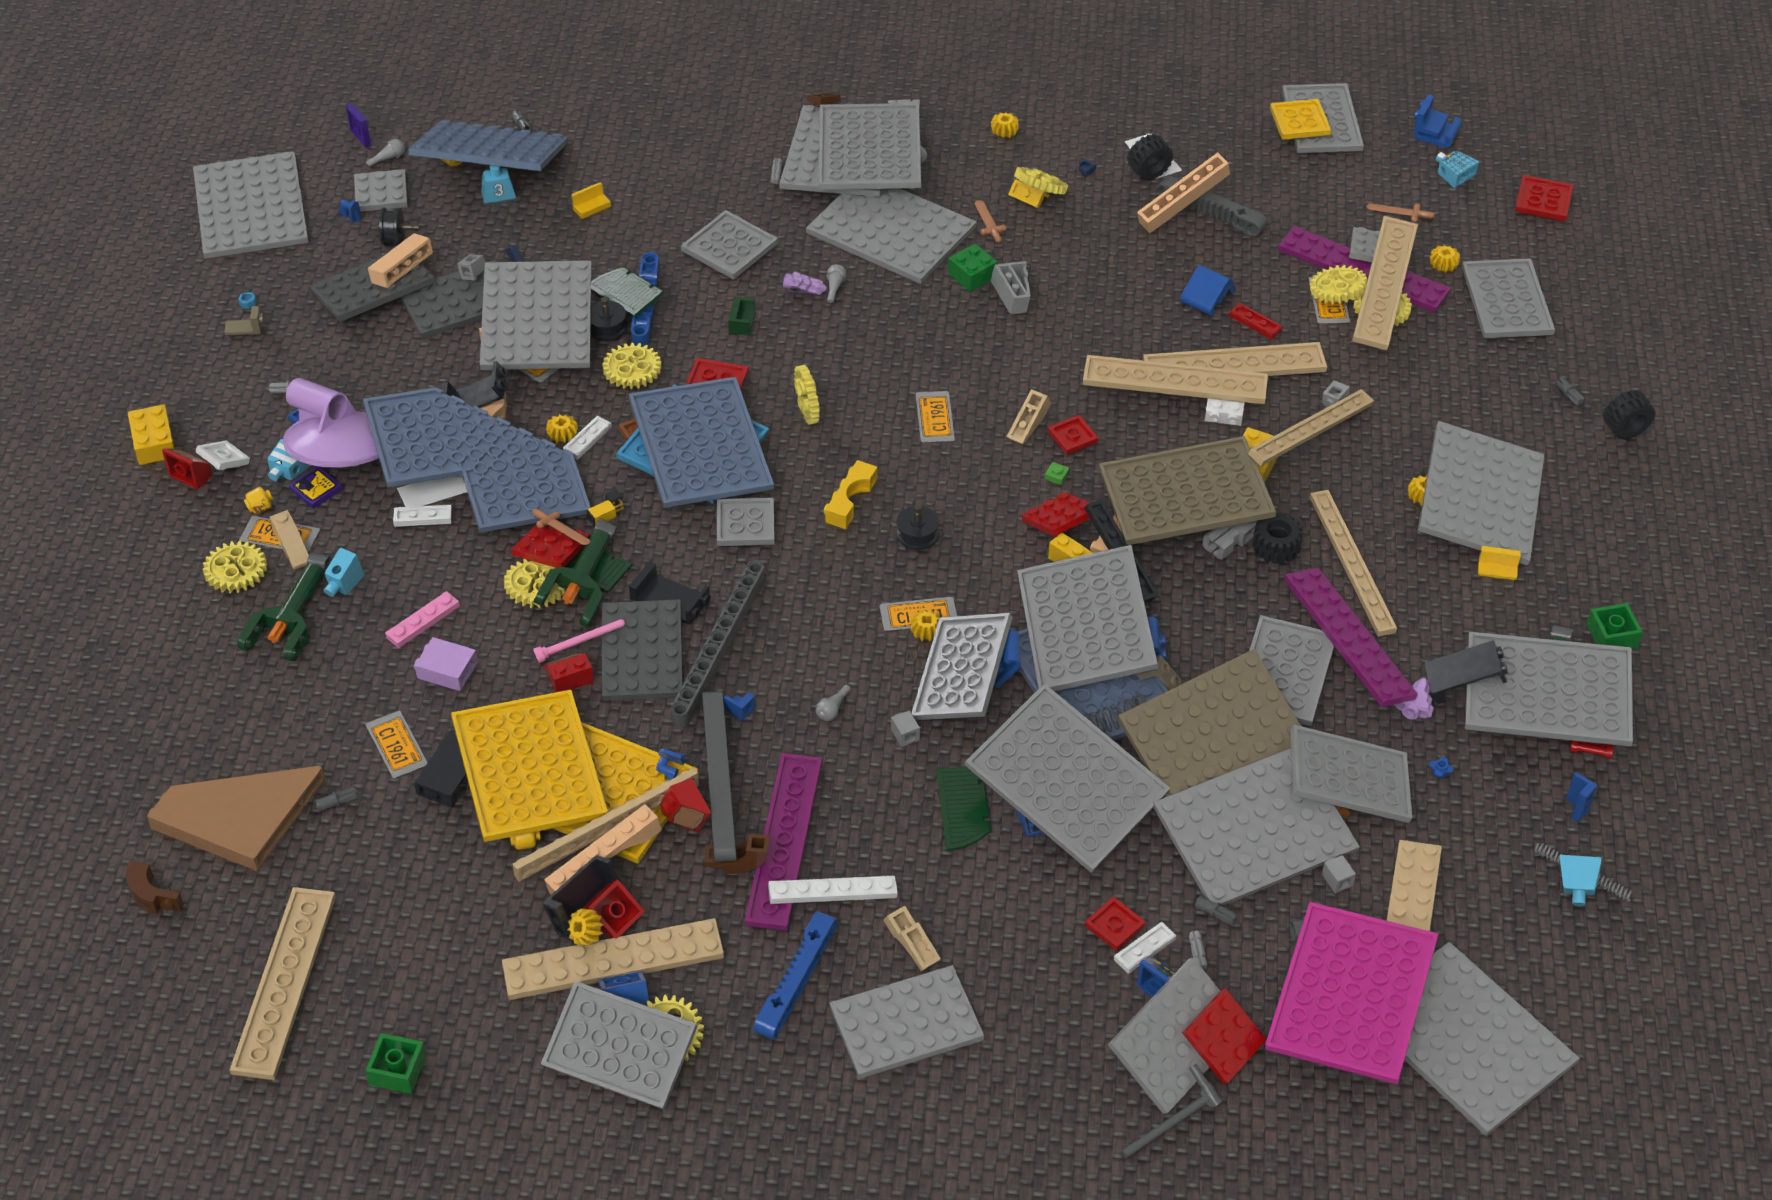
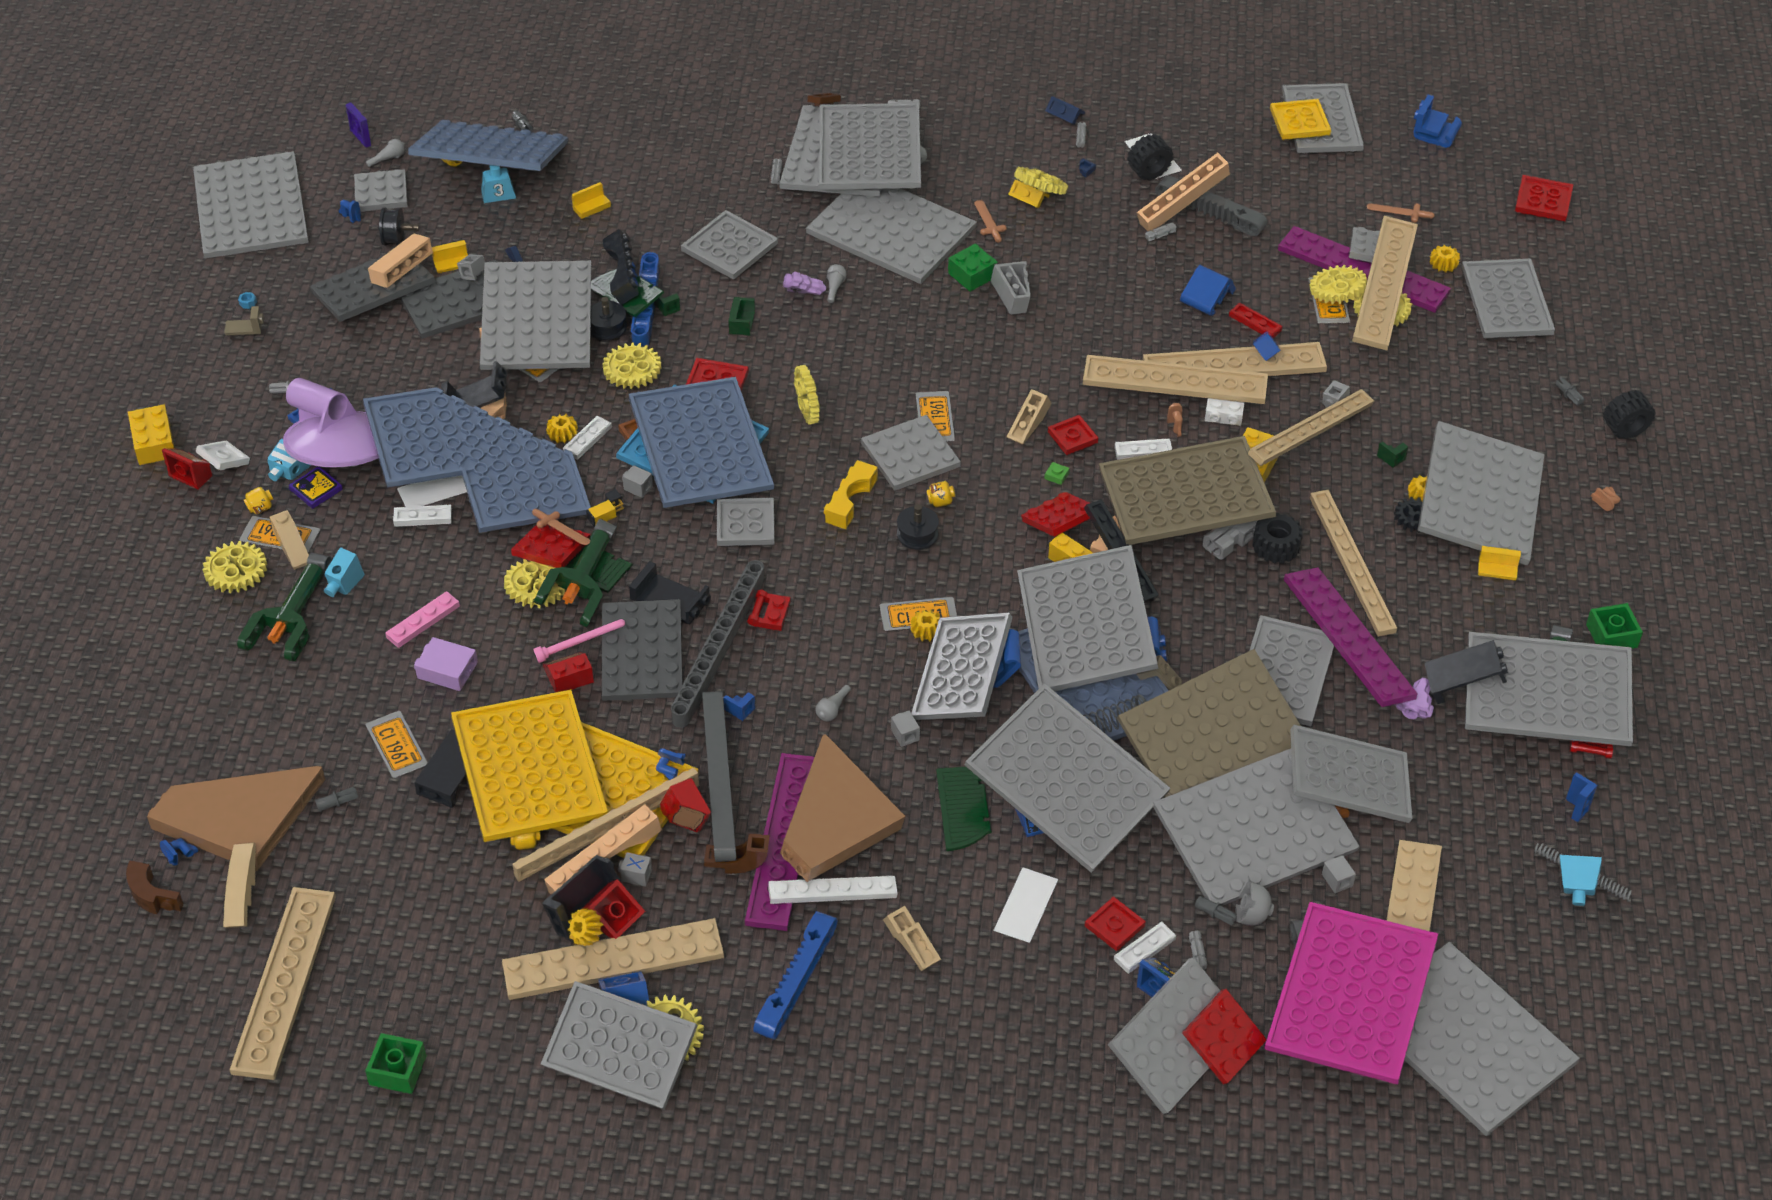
(169, 849): none -> blue piece
(238, 886): none -> tan slope
(448, 255): none -> yellow panel
(624, 284): none -> black arch
(635, 869): none -> light grey brick
(637, 481): none -> light grey brick
(668, 304): none -> dark green panel
(775, 612): none -> red plate
(836, 814): none -> medium nougat slope
(906, 1021): light grey plate -> none
(910, 452): none -> light grey plate
(940, 494): none -> yellow head
(1004, 125): yellow gear -> none
(1026, 905): none -> white sticker
(1063, 110): none -> dark blue panel
(1081, 134): none -> light grey axle
(1137, 448): none -> white plate
(1160, 231): none -> light grey axle
(1175, 416): none -> nougat piece
(1208, 1097): dark grey bar -> none
(1254, 905): none -> light grey cylinder
(1266, 345): none -> blue panel
(1392, 455): none -> dark green panel
(1408, 513): none -> black gear
(1441, 767): blue plate -> none
(1456, 167): medium azure torso -> none
(1606, 498): none -> nougat piece

